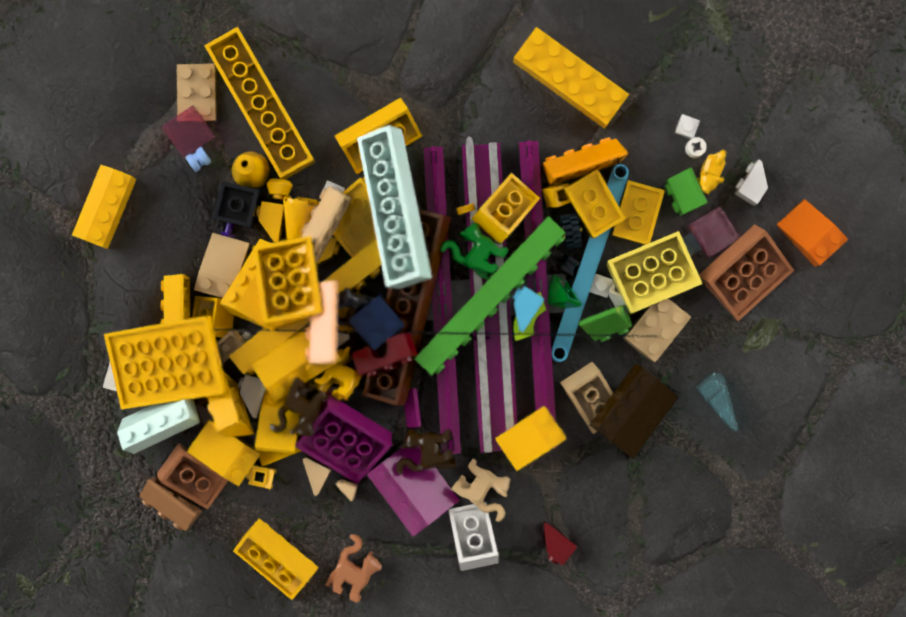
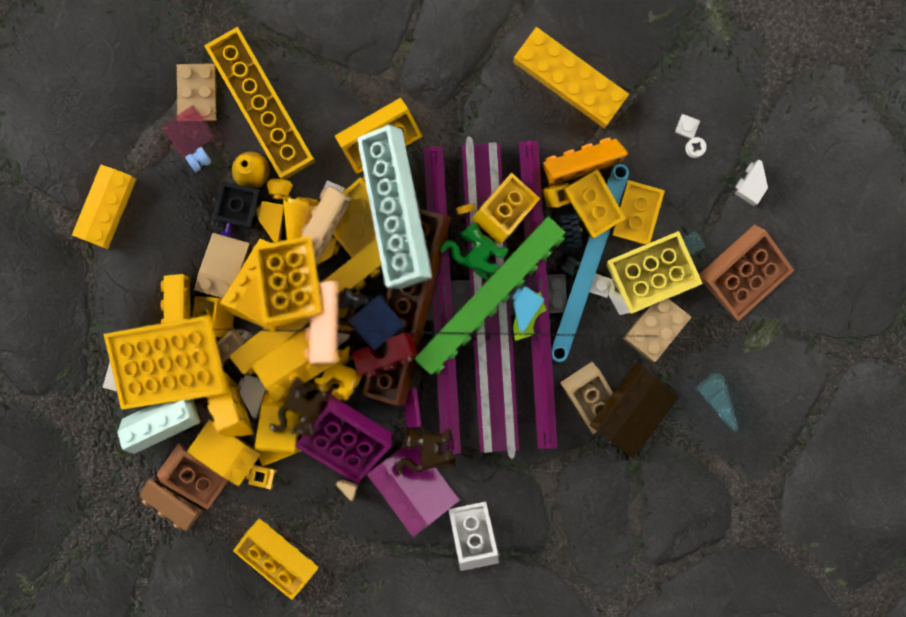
(316, 473): tan slope -> none
(351, 573): nougat animal -> none
(480, 486): tan animal -> none
(530, 438): yellow slope -> none
(557, 545): dark red slope -> none
(561, 296): green slope -> none
(608, 323): bright green slope -> none
(685, 192): bright green slope -> none
(711, 172): yellow animal -> none
(714, 231): clear pink tile -> none
(812, 233): orange slope -> none

